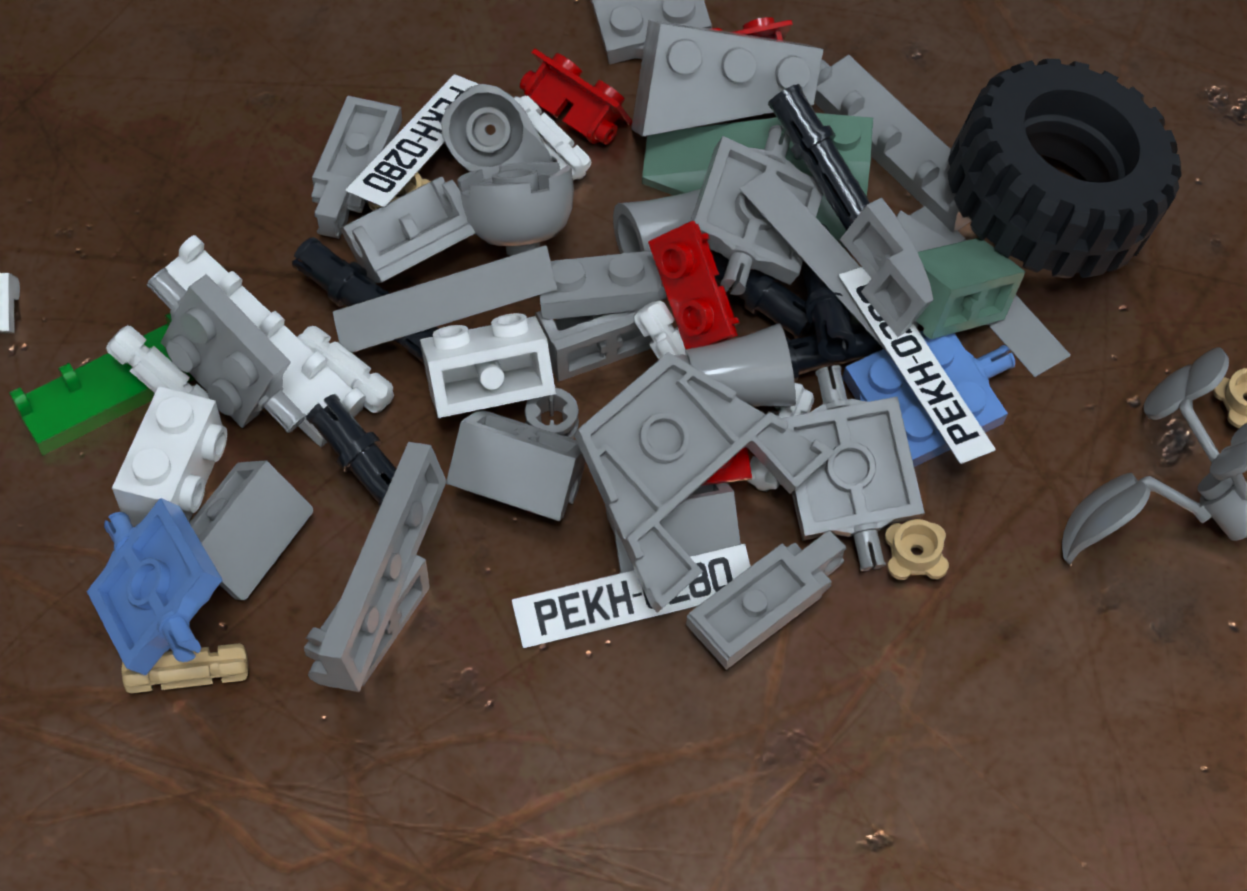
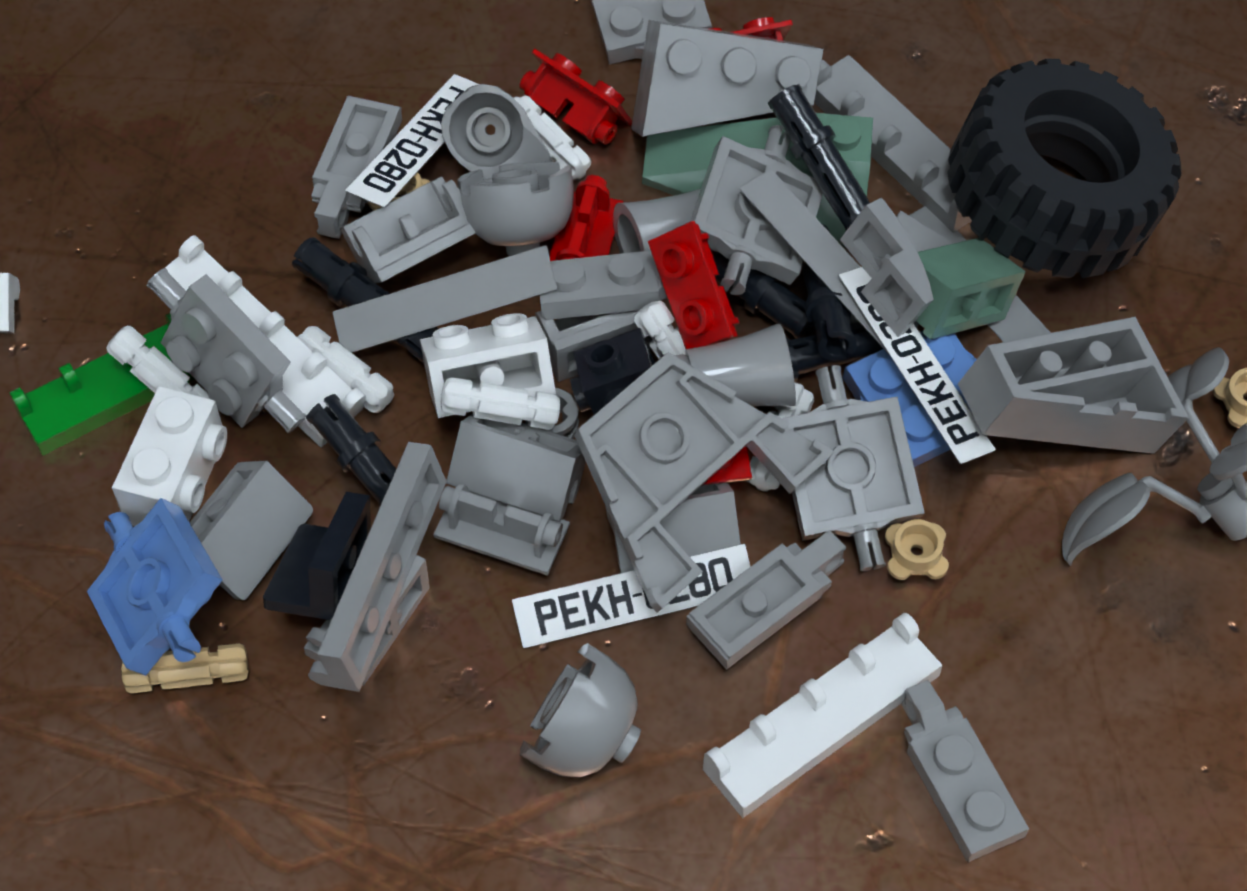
(320, 562): none -> black panel
(500, 403): none -> white axle
(500, 529): none -> light grey hinge
(585, 718): none -> light grey cylinder
(590, 223): none -> red hinge
(609, 369): none -> black brick
(821, 717): none -> white hinge
(959, 775): none -> light grey hinge
(1076, 389): none -> light grey wedge

